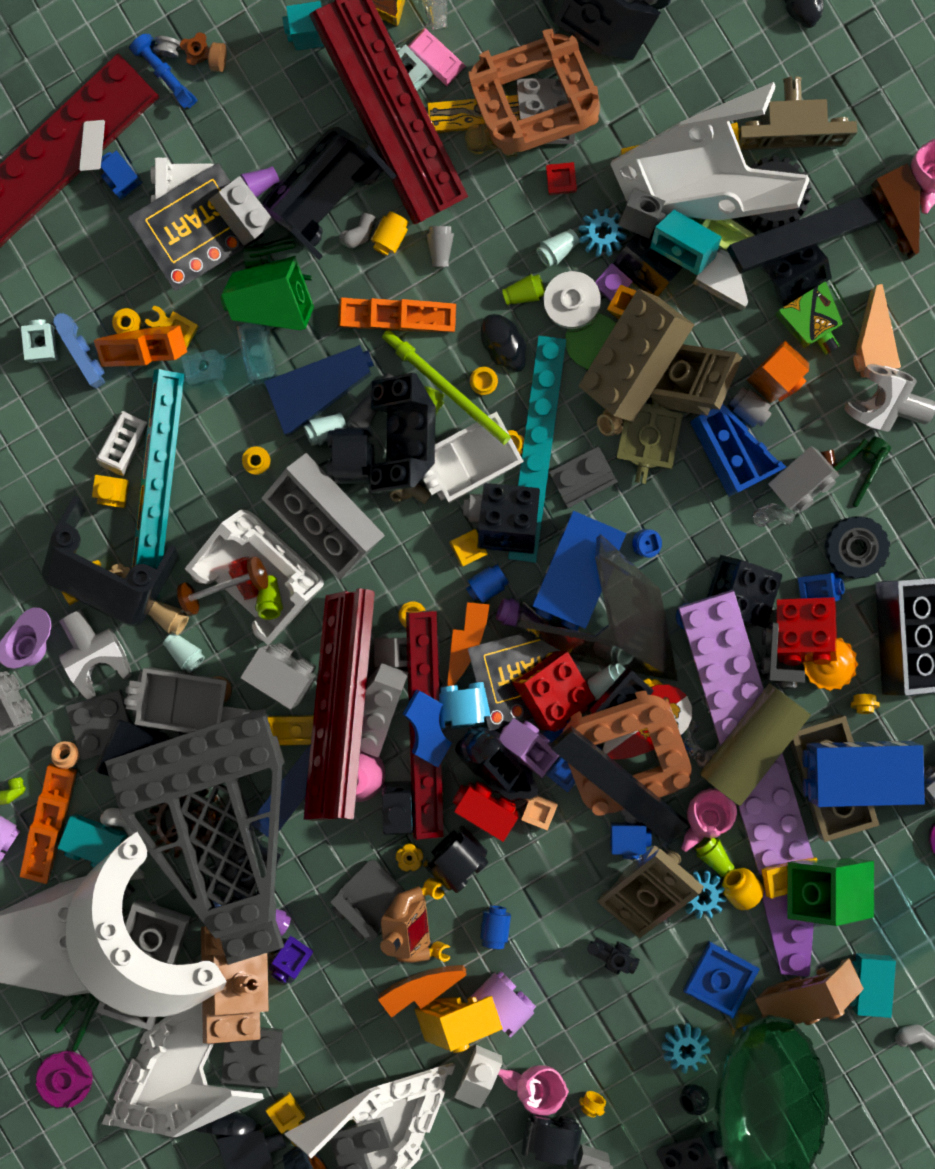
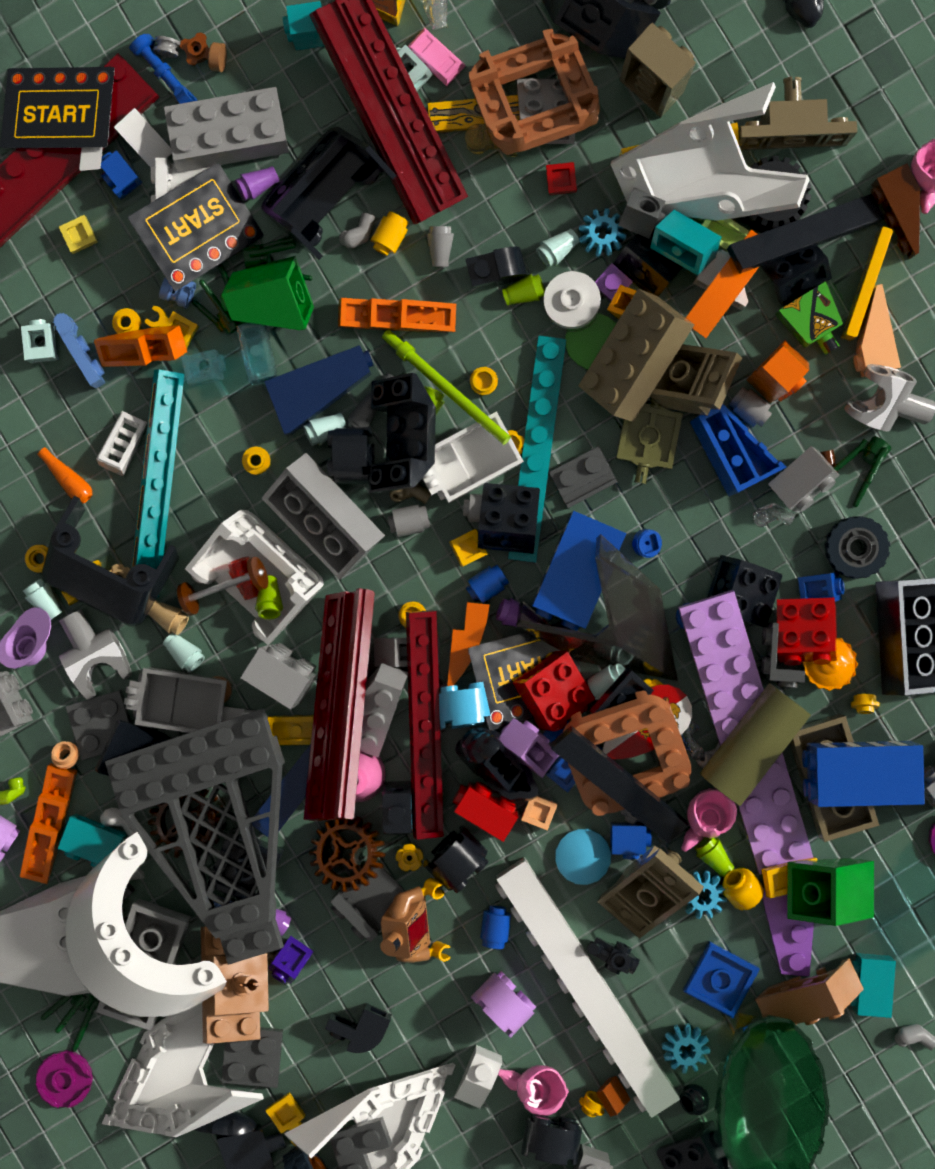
(30, 557): none -> yellow plate
(41, 596): none -> light aqua cone
(57, 107): none -> black sticker
(68, 479): none -> orange piece
(78, 234): none -> light yellow plate
(110, 491): yellow brick -> none
(142, 137): none -> white tile
(182, 296): none -> medium blue wheel
(224, 322): none -> dark green plant
(226, 129): none -> light grey brick
(241, 211): light grey brick -> none
(352, 863): none -> reddish brown gear
(364, 1034): none -> black brick
(409, 520): none -> light grey brick
(420, 988): orange slope -> none
(424, 716): blue tile -> none
(456, 1024): yellow wedge -> none
(499, 266): none -> black brick
(503, 342): black arm -> none
(583, 856): none -> medium azure dish
(588, 988): none -> white brick
(609, 424): tan plate -> none
(613, 1096): none -> dark orange tile
(657, 69): none -> dark tan brick
(719, 296): none -> orange slope
(867, 283): none -> yellow tile

